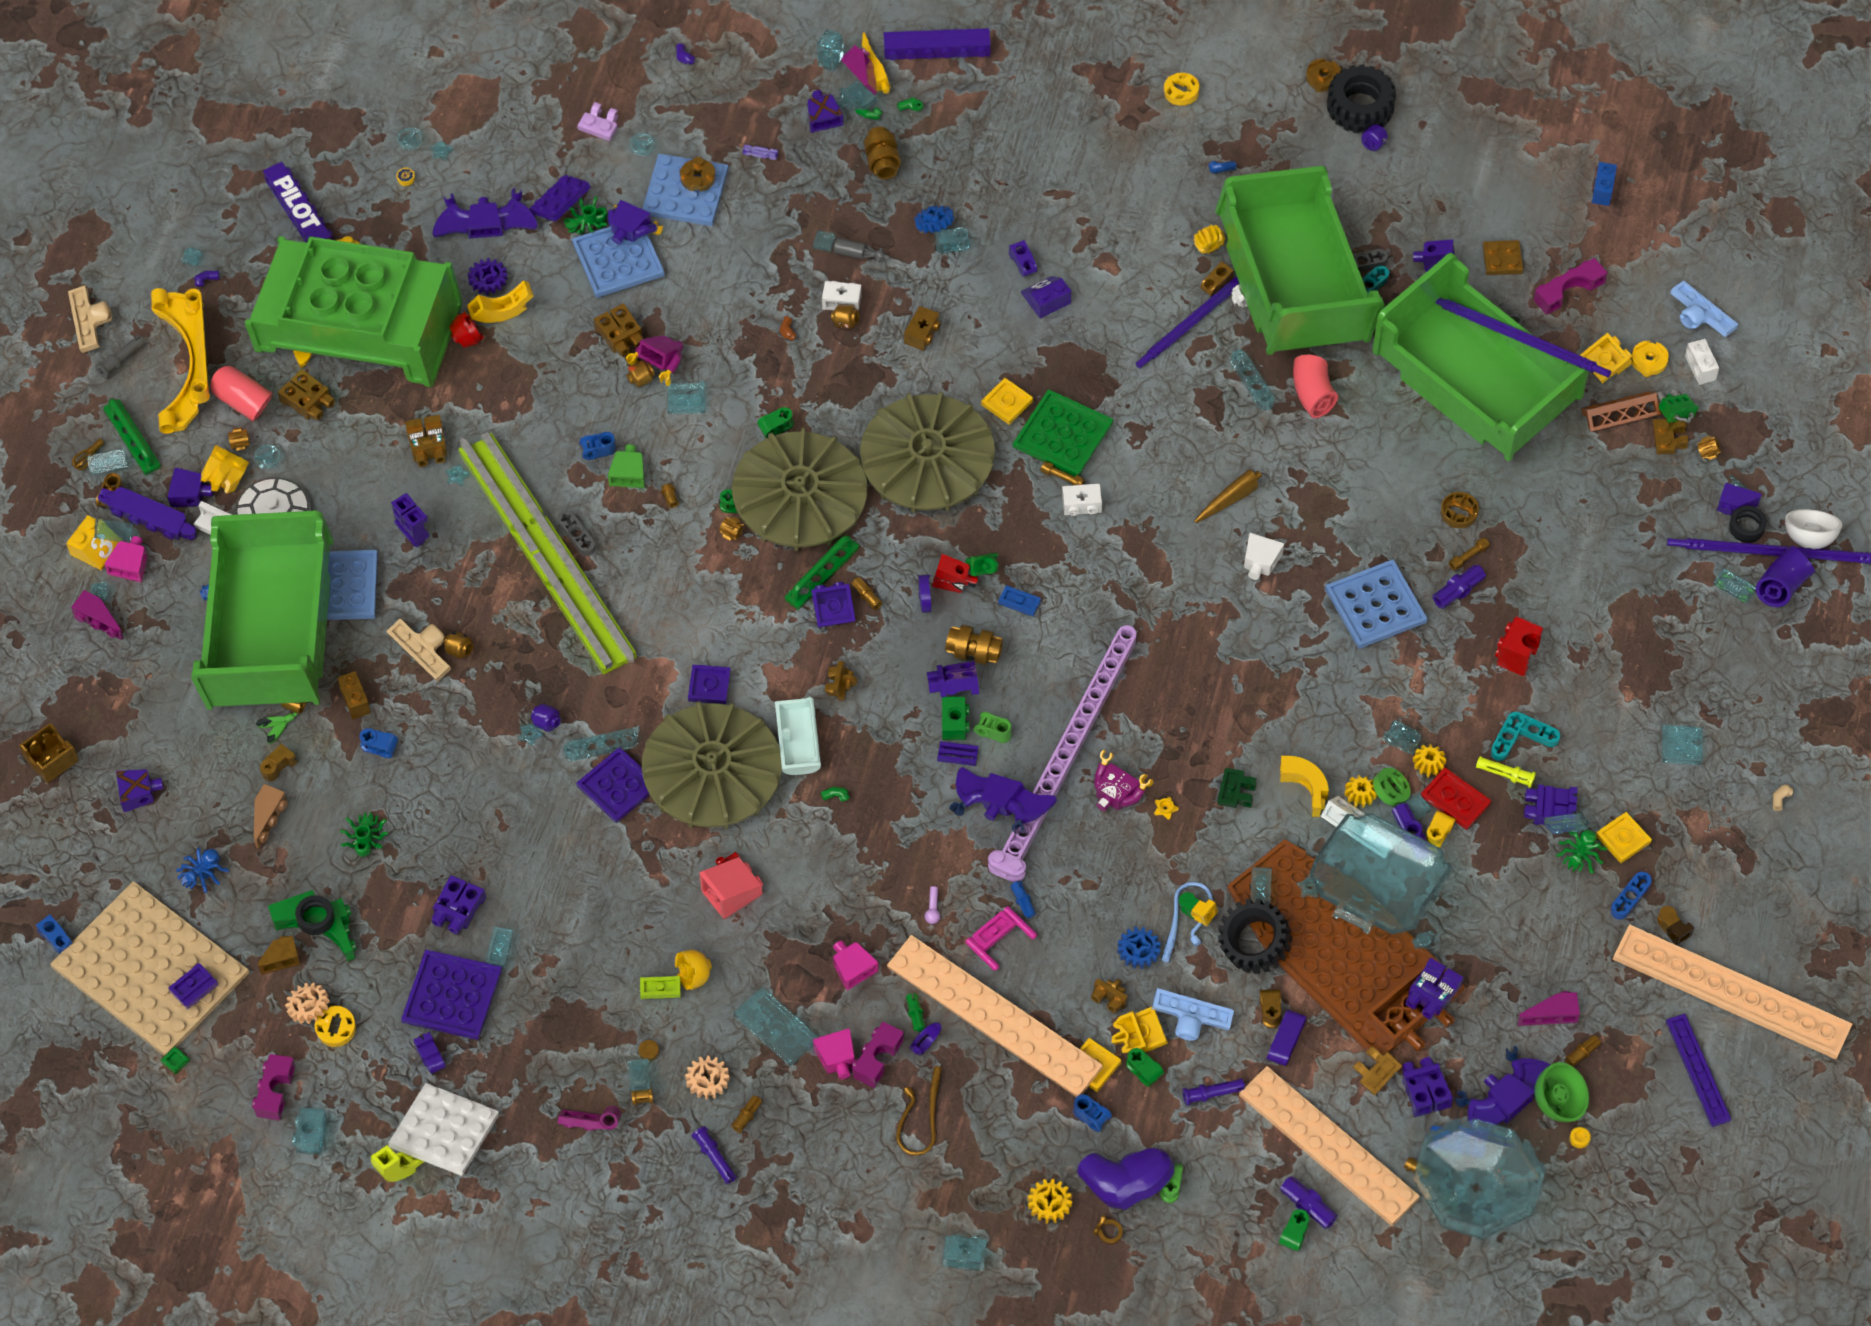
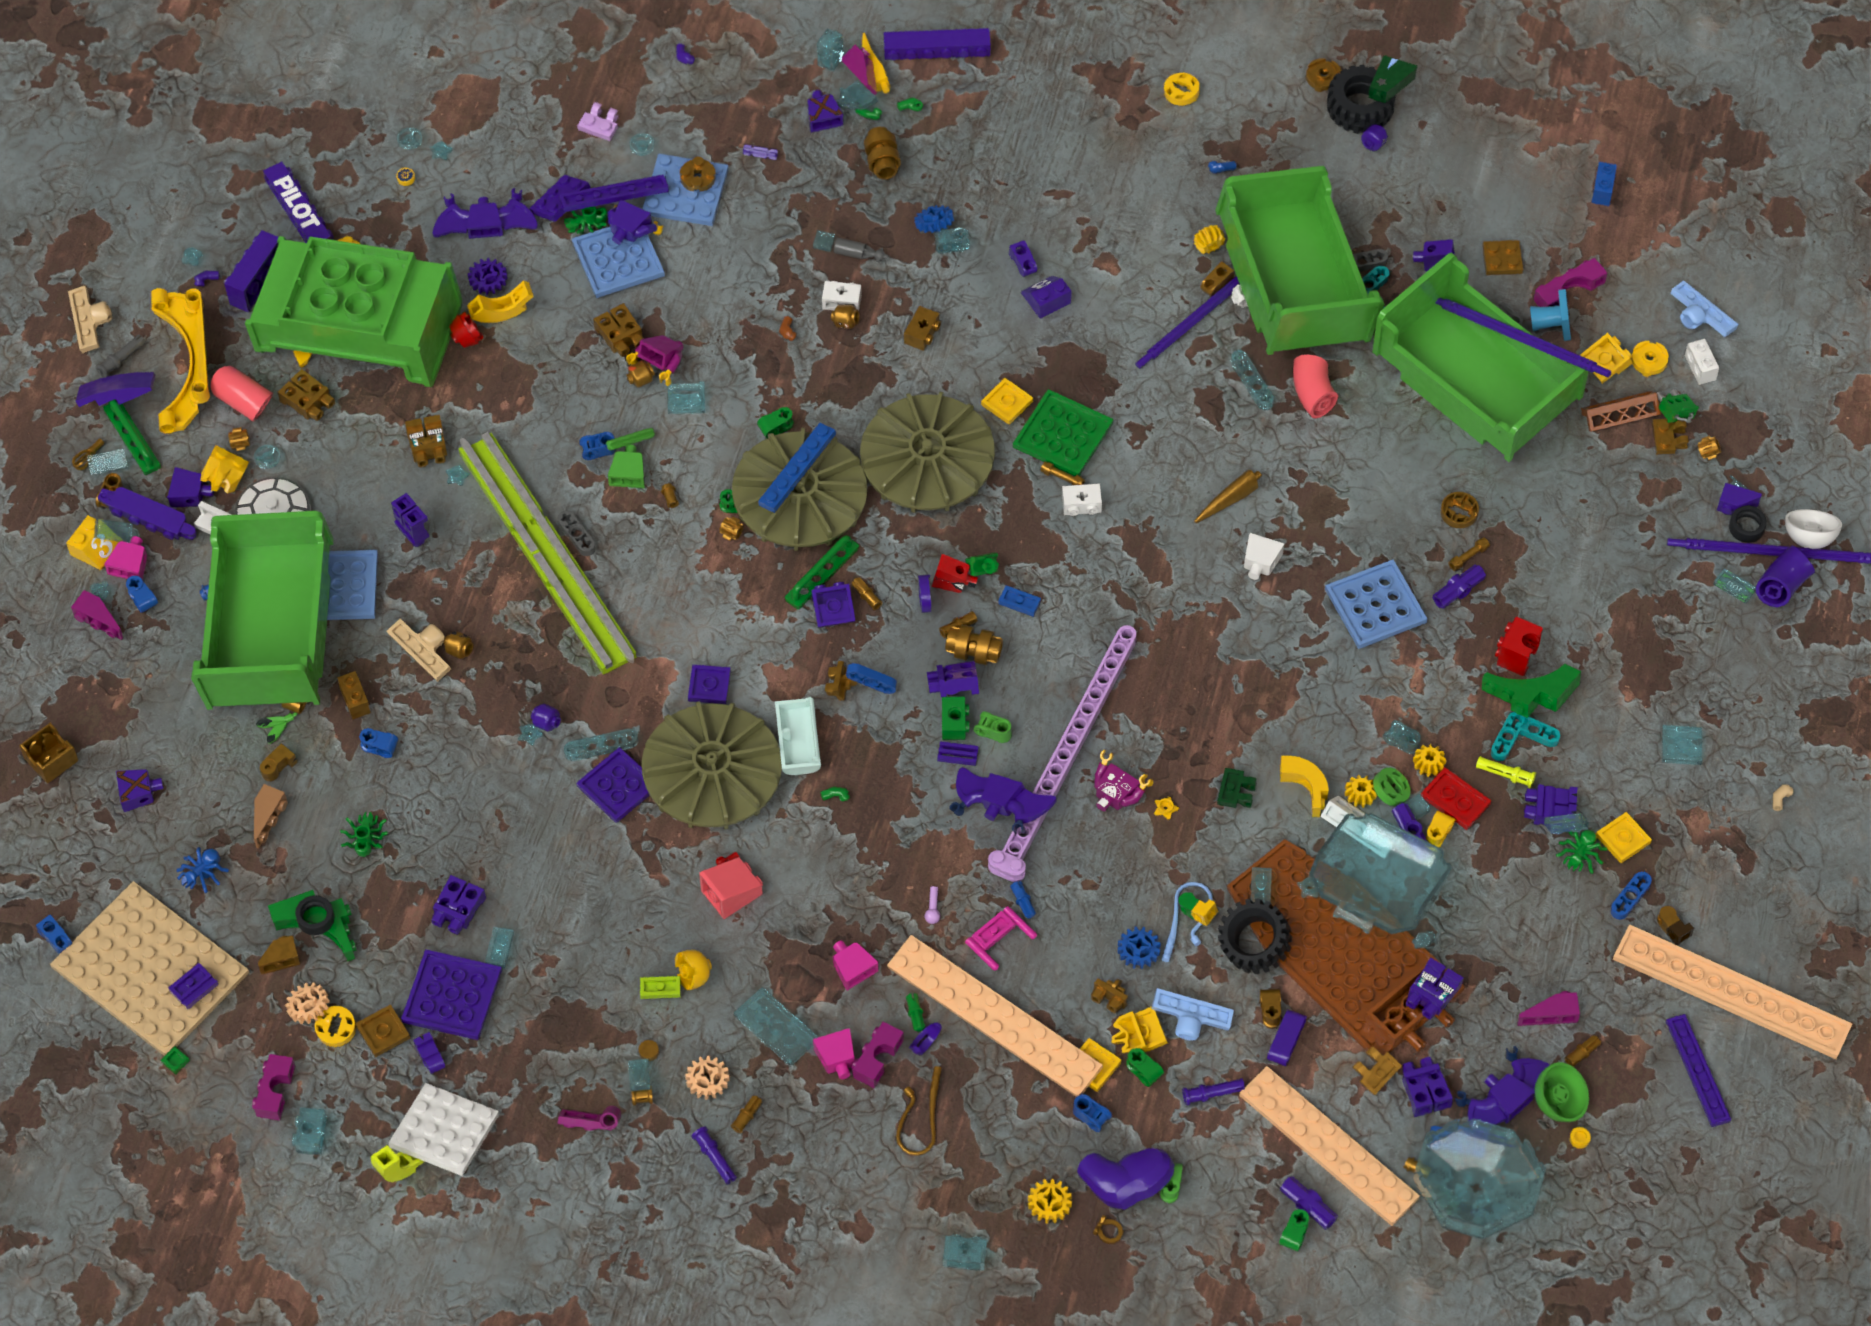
(119, 387): none -> dark purple slope
(141, 595): none -> blue piece
(250, 273): none -> dark purple brick
(382, 1030): none -> pearl gold plate
(613, 193): none -> dark purple plate
(630, 439): none -> bright green axle
(797, 467): none -> blue plate
(871, 678): none -> blue beam
(967, 619): none -> pearl gold pin
(1391, 78): none -> dark green slope
(1527, 694): none -> green arch
(1552, 316): none -> dark azure plant

